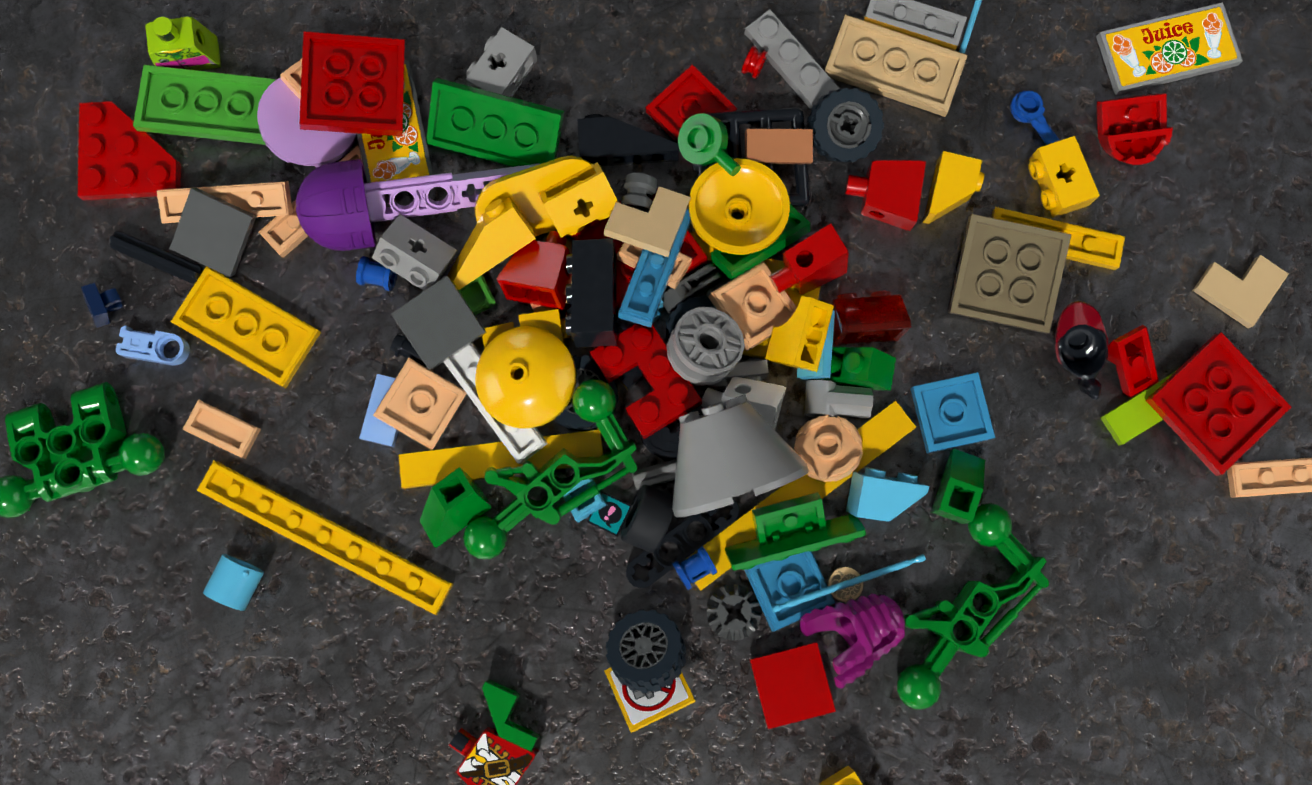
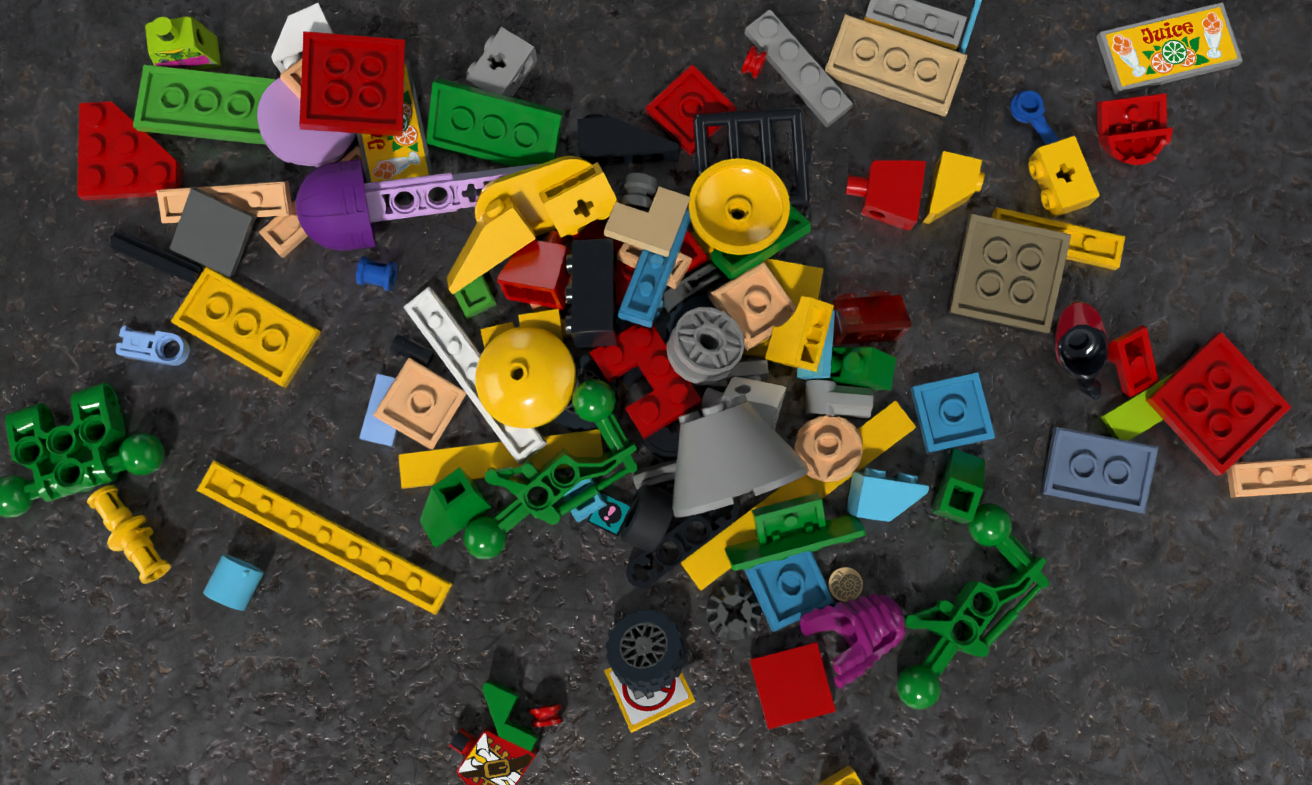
(101, 303): dark blue tile -> none
(127, 534): none -> yellow piece
(221, 429): light nougat tile -> none
(290, 43): none -> white slope
(413, 253): light grey brick -> none
(438, 323): dark grey tile -> none
(546, 715): none -> red bush
(695, 568): blue bush -> none
(704, 142): green piece -> none
(779, 146): nougat tile -> none
(812, 262): red torso -> none
(836, 587): medium azure piece -> none
(846, 125): black wheel -> none
(1099, 470): none -> sand blue tile
(1244, 297): tan tile -> none

